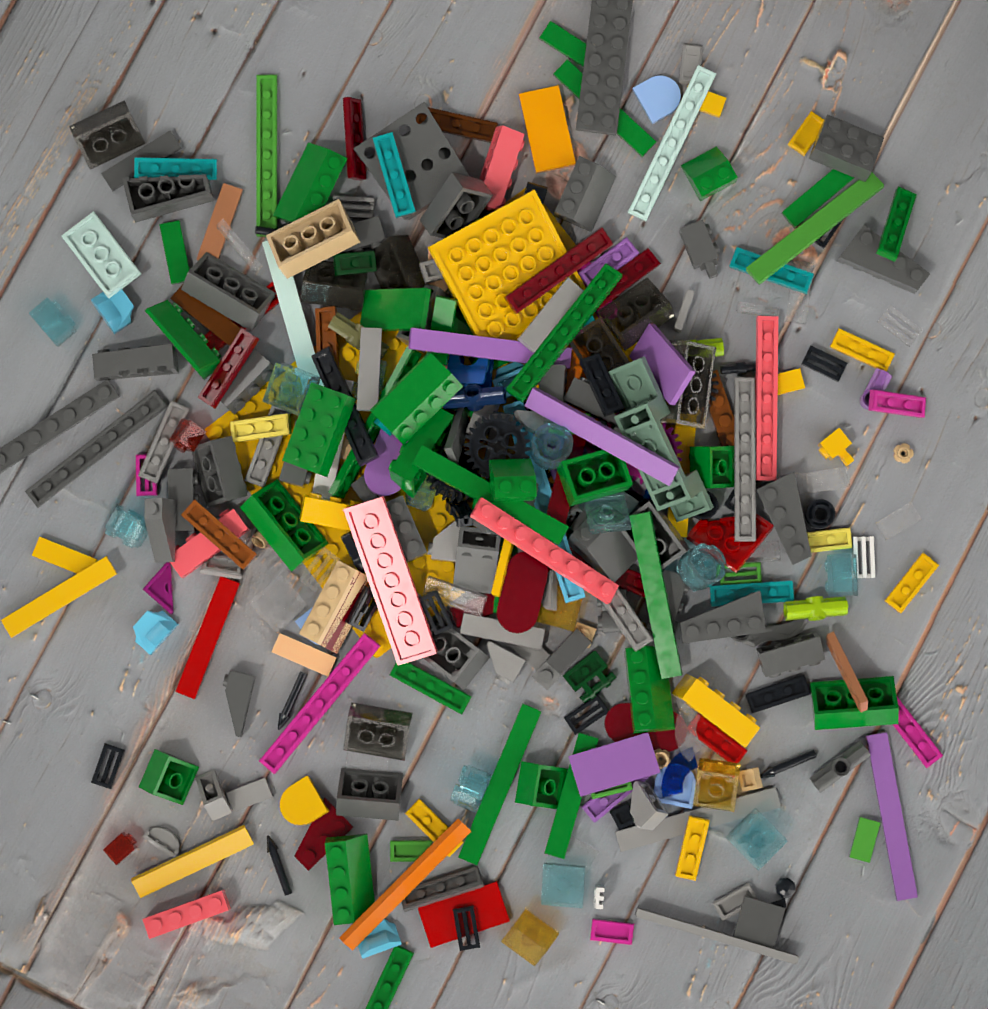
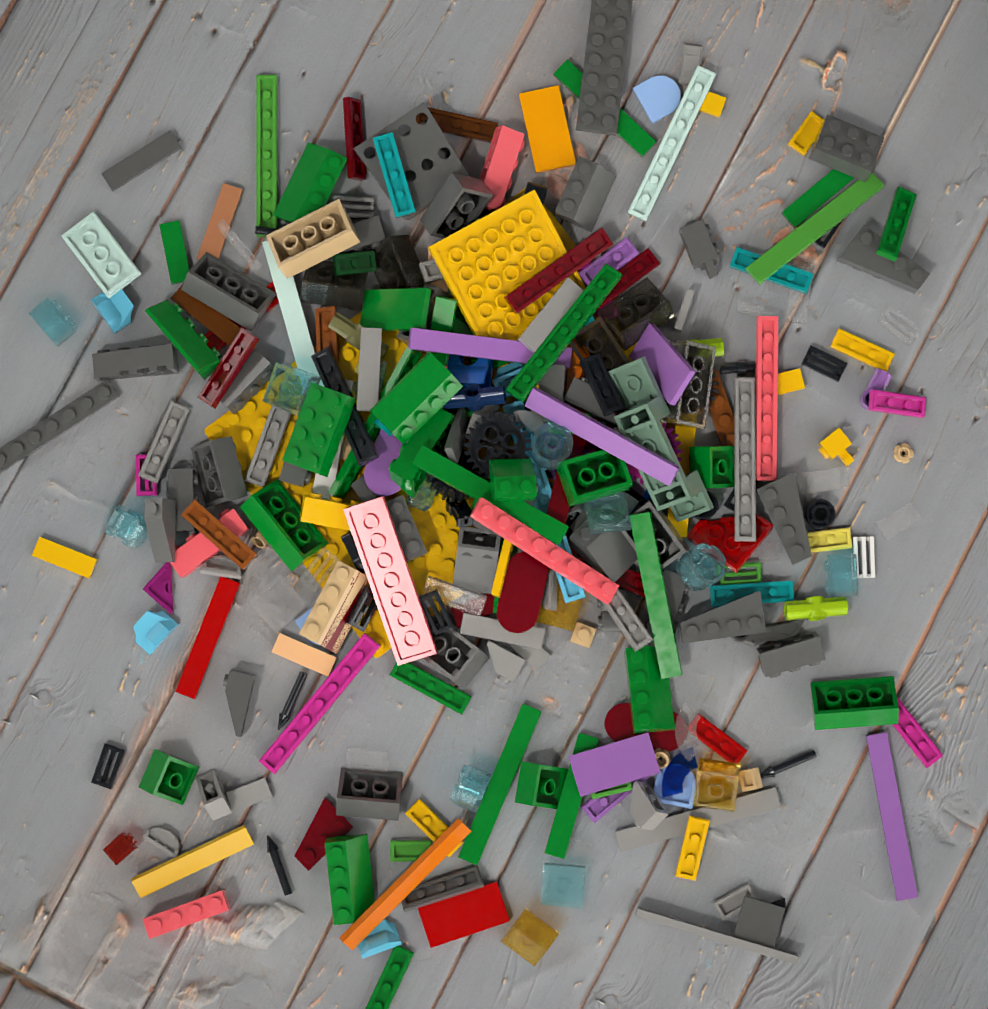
(59, 596): yellow tile -> none
(96, 448): dark grey tile -> none
(107, 135): clear smoke slope -> none
(165, 194): dark grey wedge -> none
(174, 167): teal plate -> none
(187, 436): clear red brick -> none
(261, 427): light yellow tile -> none
(302, 803): yellow tile -> none
(377, 731): clear smoke slope -> none
(445, 544): light grey slope -> none
(458, 930): black tile -> none
(562, 659): dark grey slope -> none
(564, 43): green tile -> none
(571, 724): black tile -> none
(584, 672): dark green plate -> none
(598, 897): white tile -> none
(612, 931): dark pink tile -> none
(622, 816): black tile -> none
(709, 173): green slope -> none
(716, 709): yellow wedge -> none
(756, 839): clear light blue brick -> none
(777, 694): black tile -> none
(785, 887): black tile -> none
(847, 672): nougat tile -> none
(851, 759): dark grey piece -> none
(864, 839): bright green tile -> none
(911, 583): yellow tile -> none

